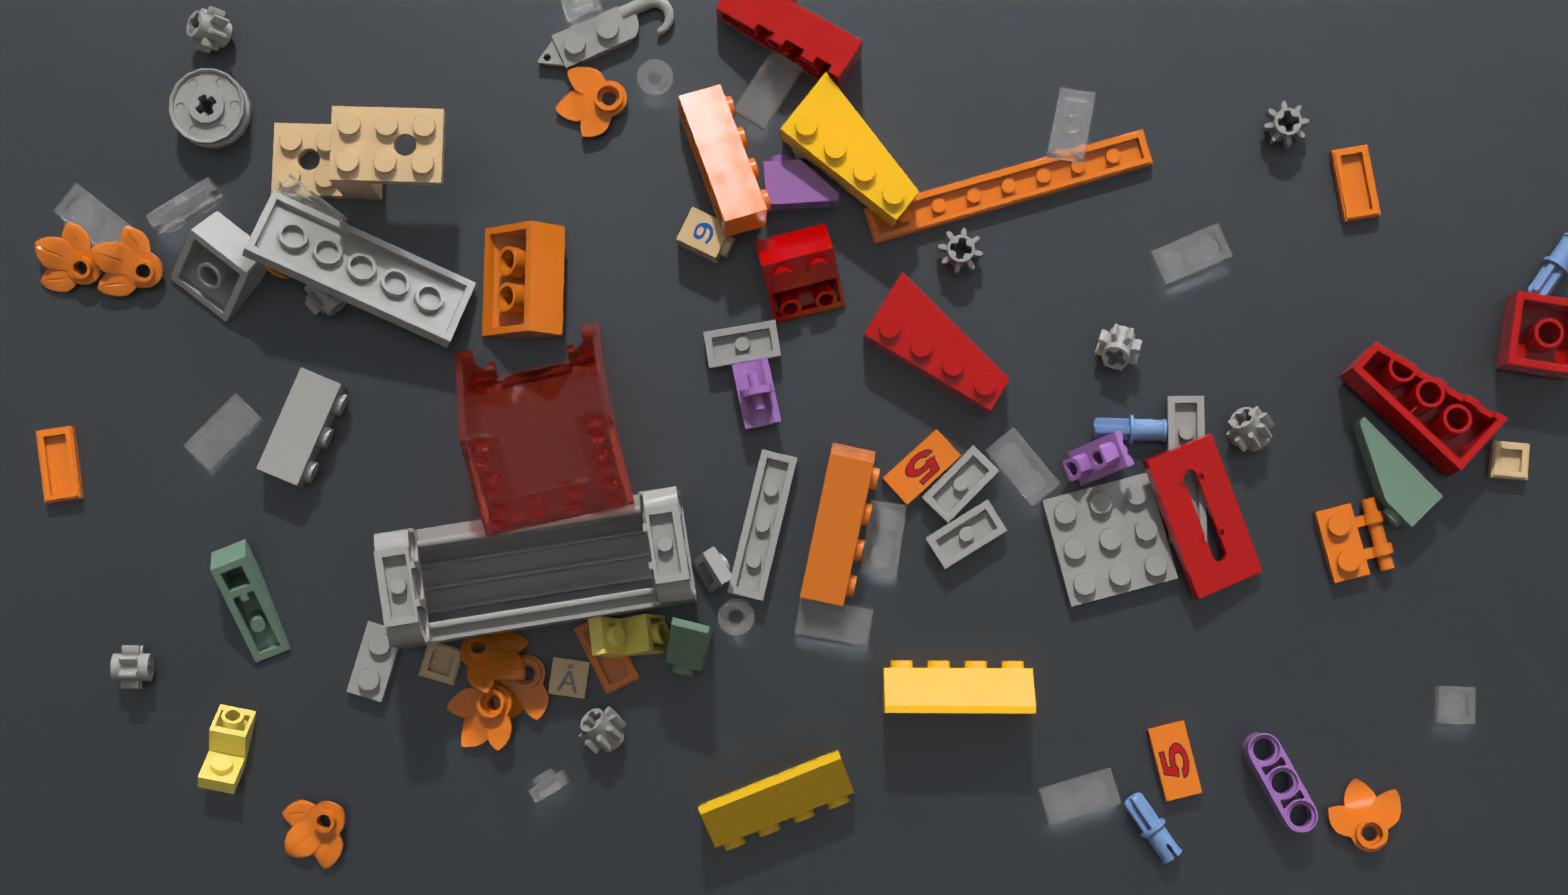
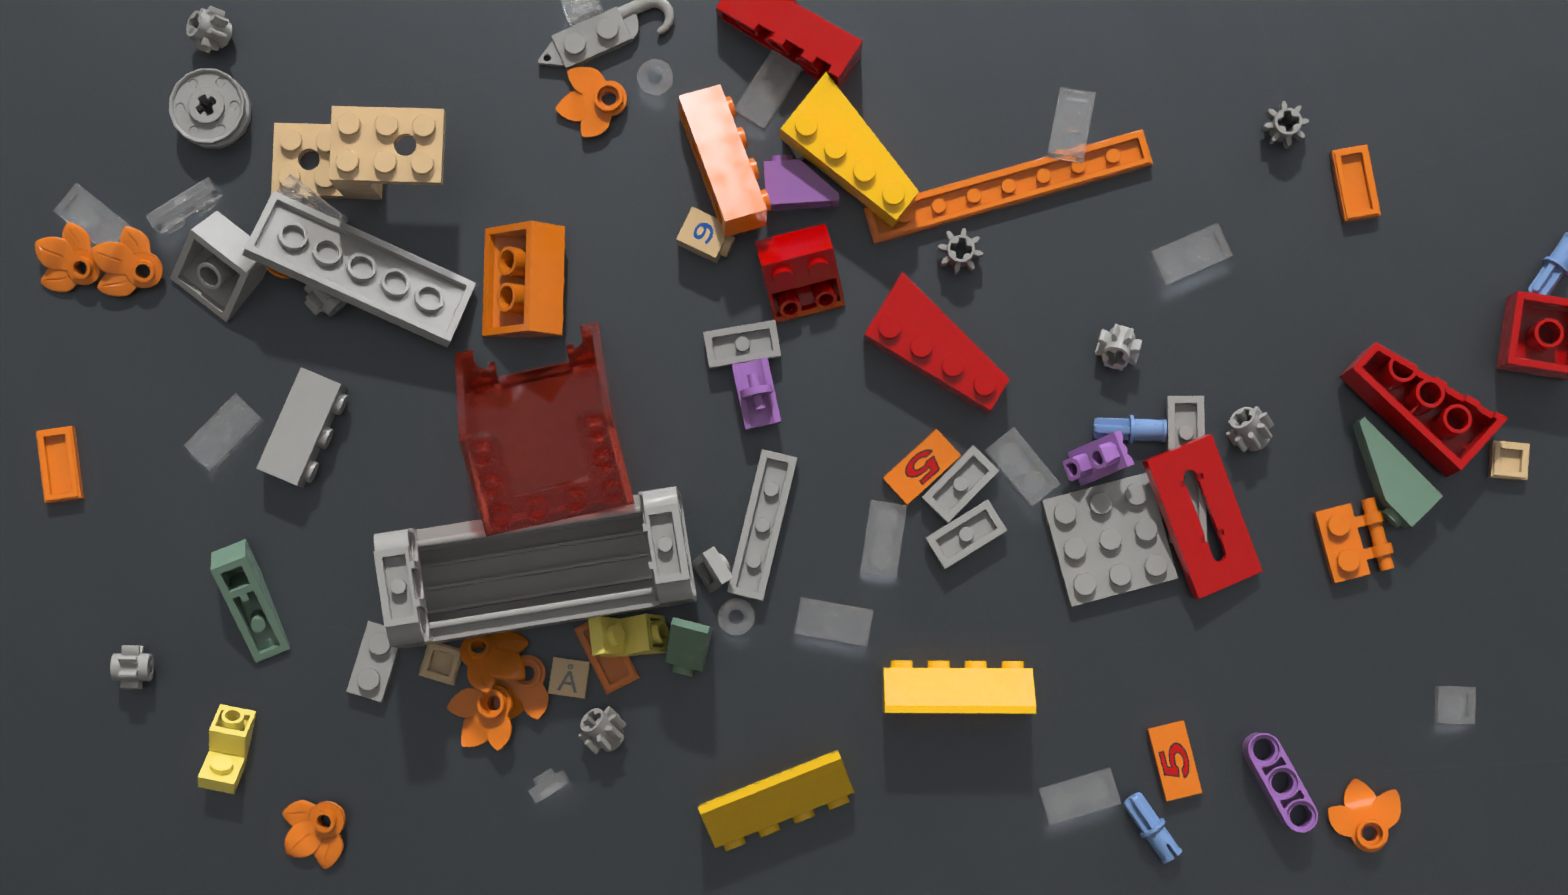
(838, 524): orange wedge -> none

